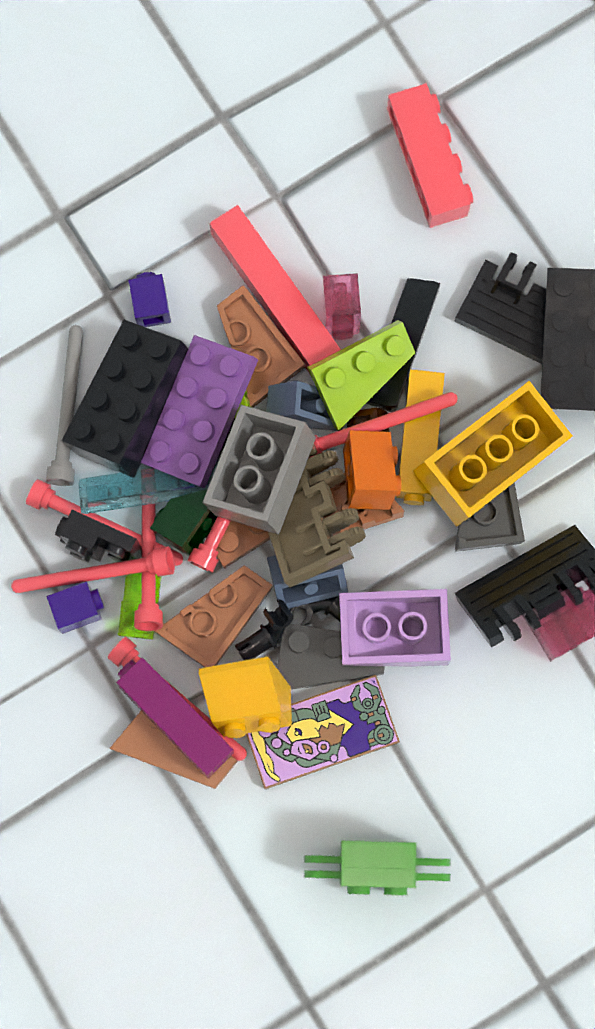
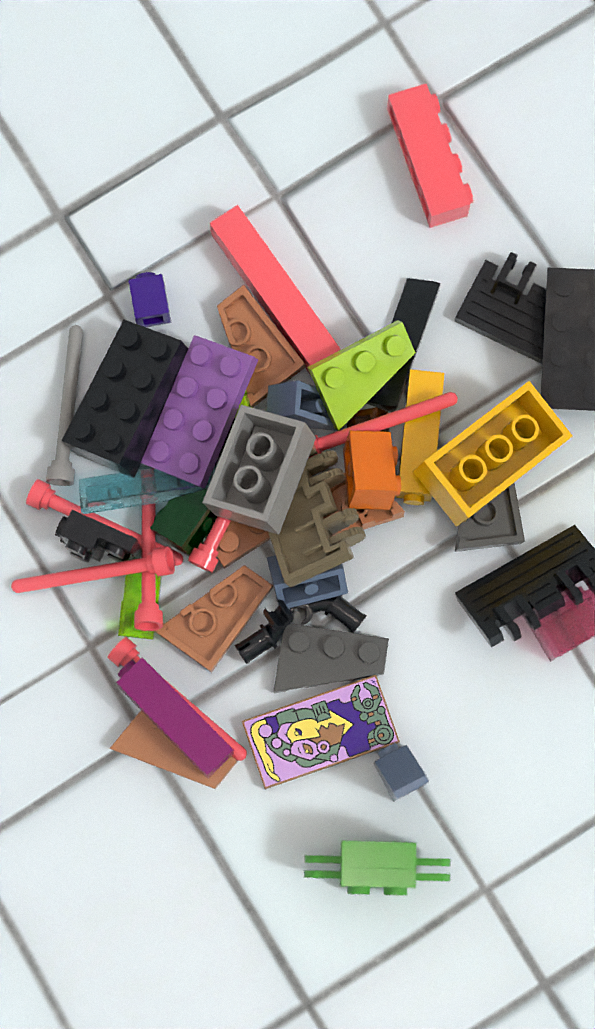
(75, 607): dark purple brick -> none
(246, 697): yellow slope -> none
(341, 305): clear pink brick -> none
(395, 628): lavender slope -> none
(399, 771): none -> sand blue slope

